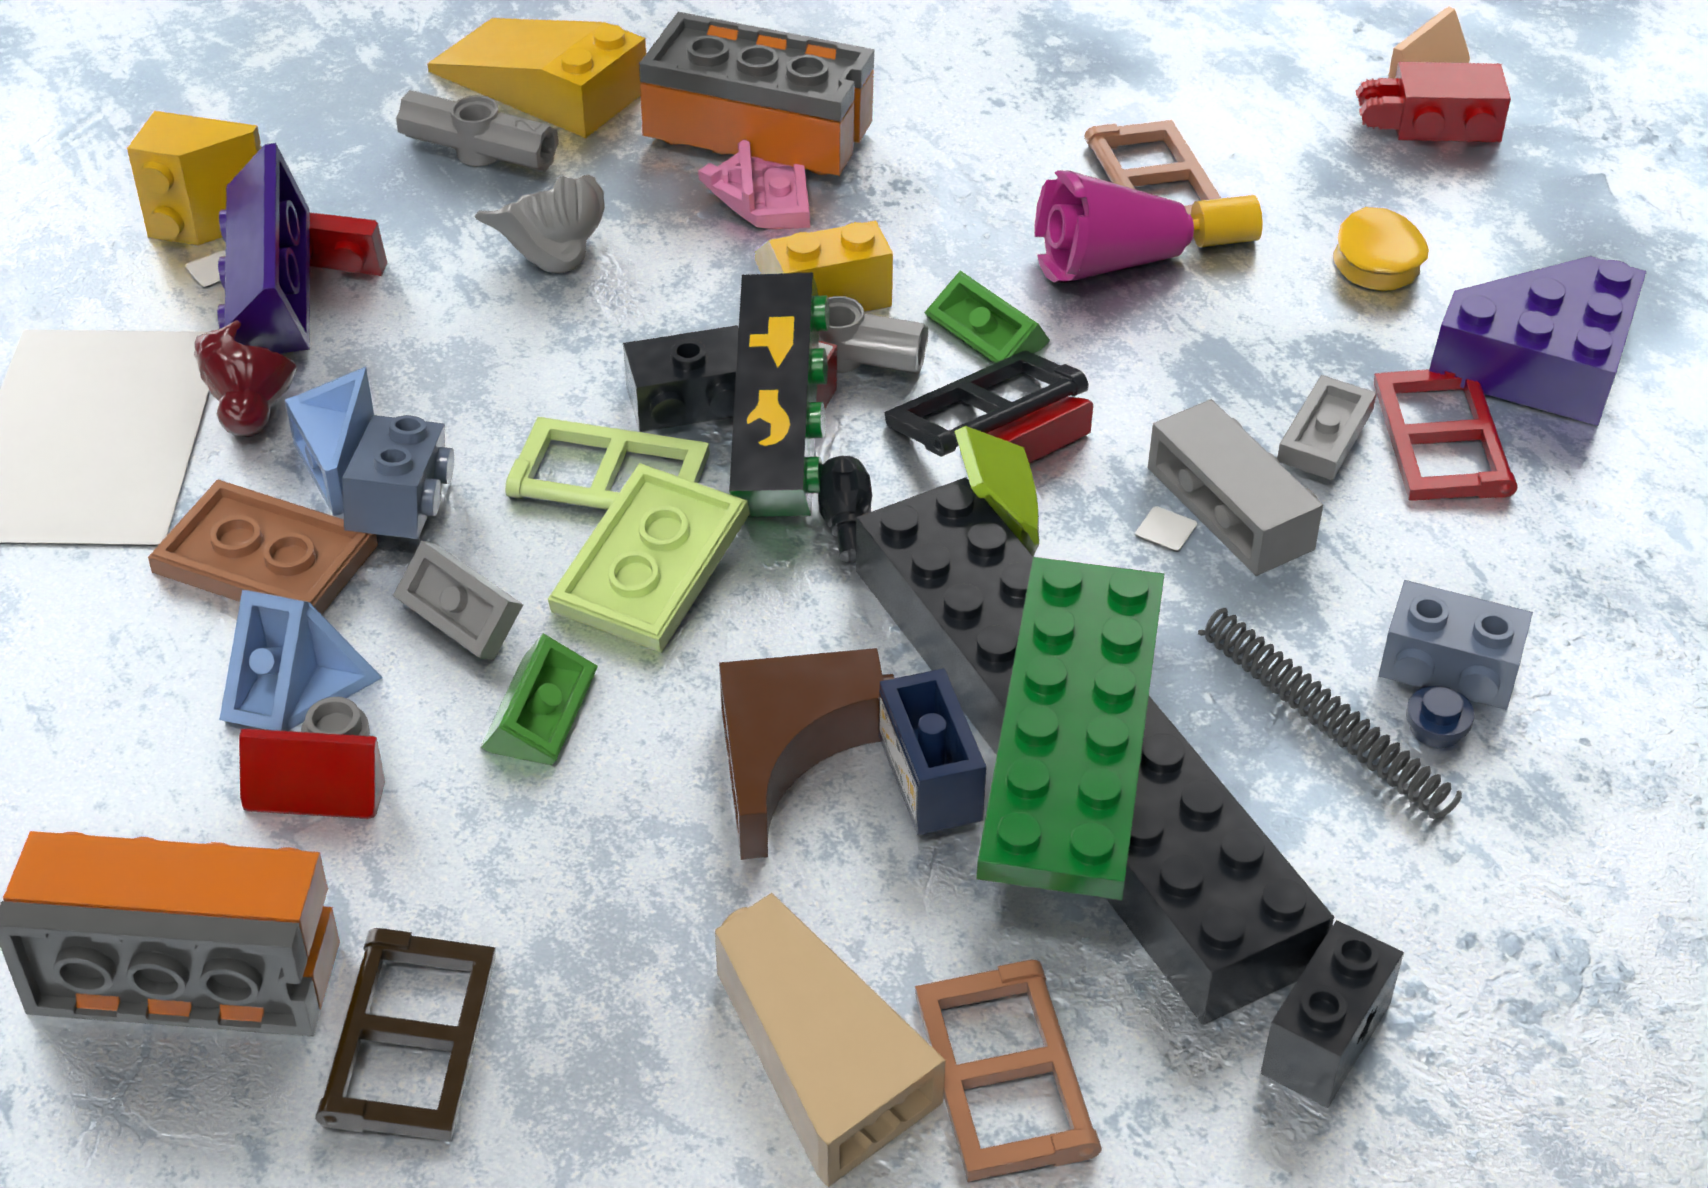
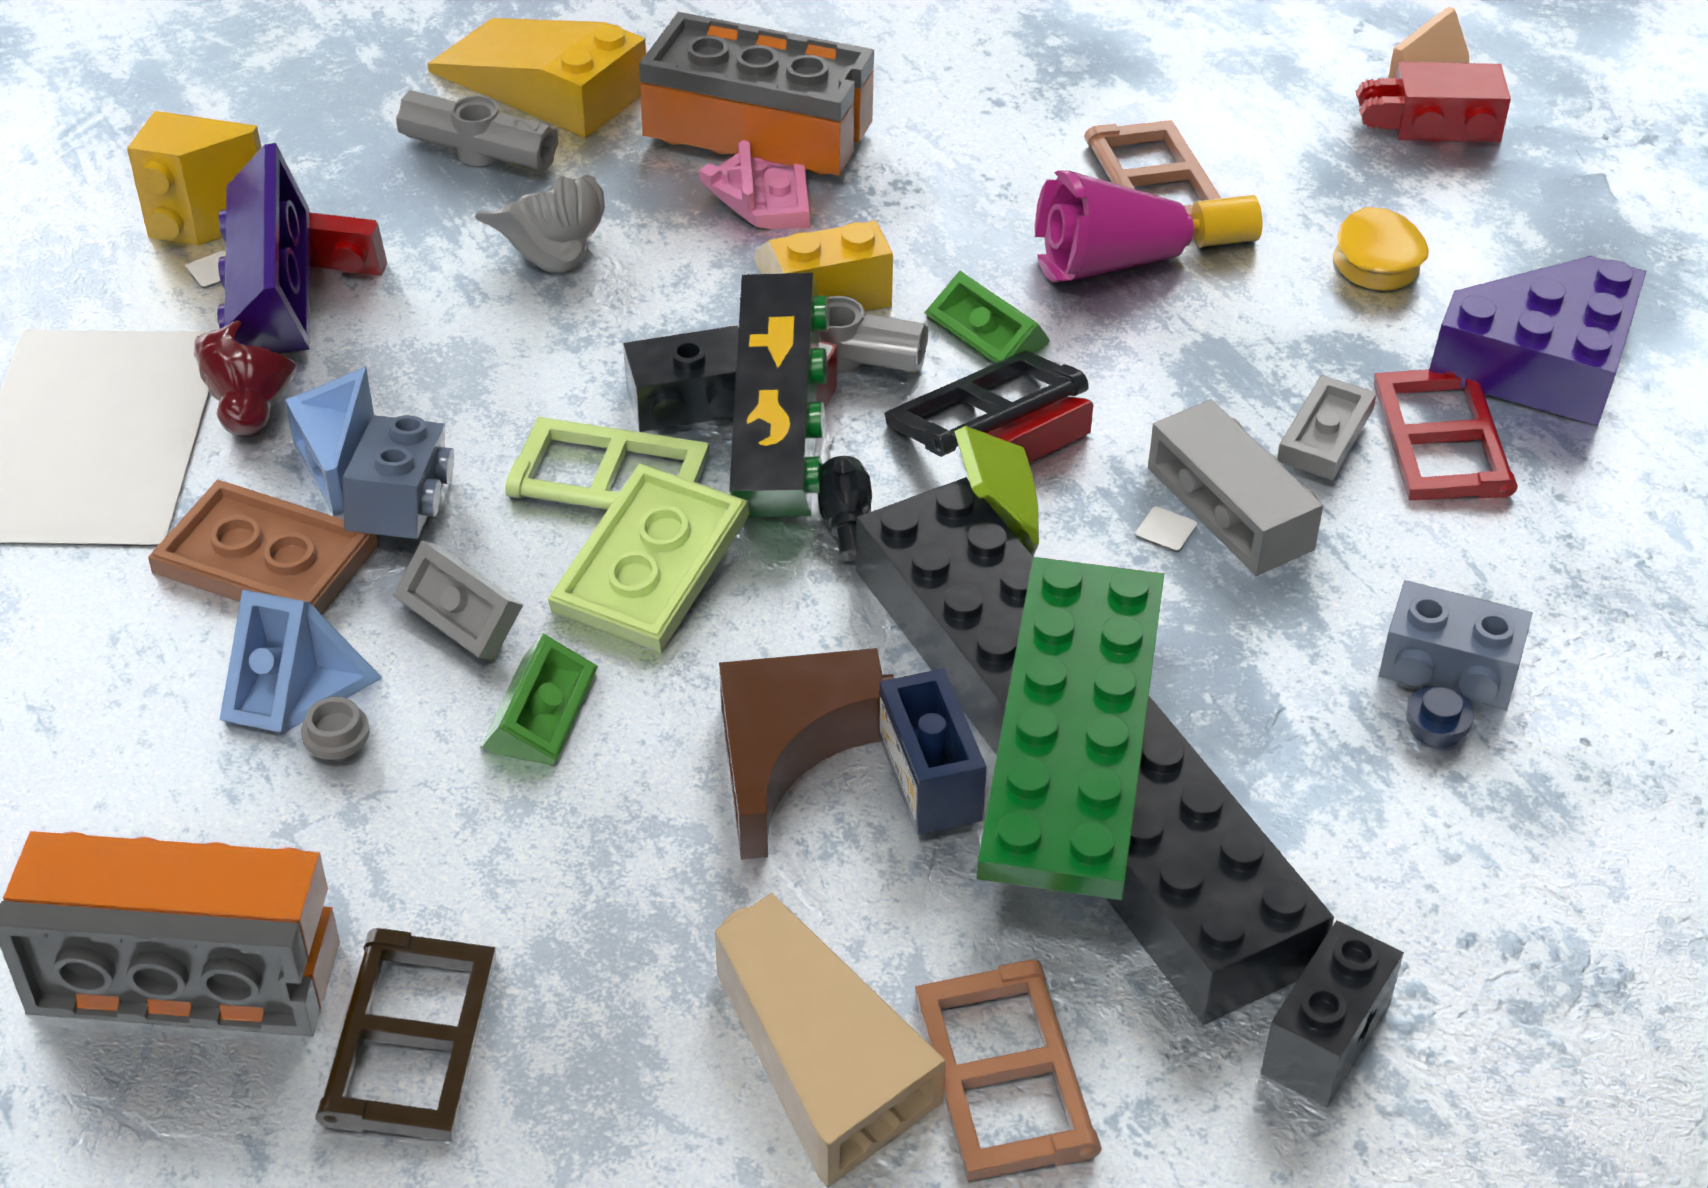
(310, 773): red slope -> none
(1400, 760): dark grey piece -> none

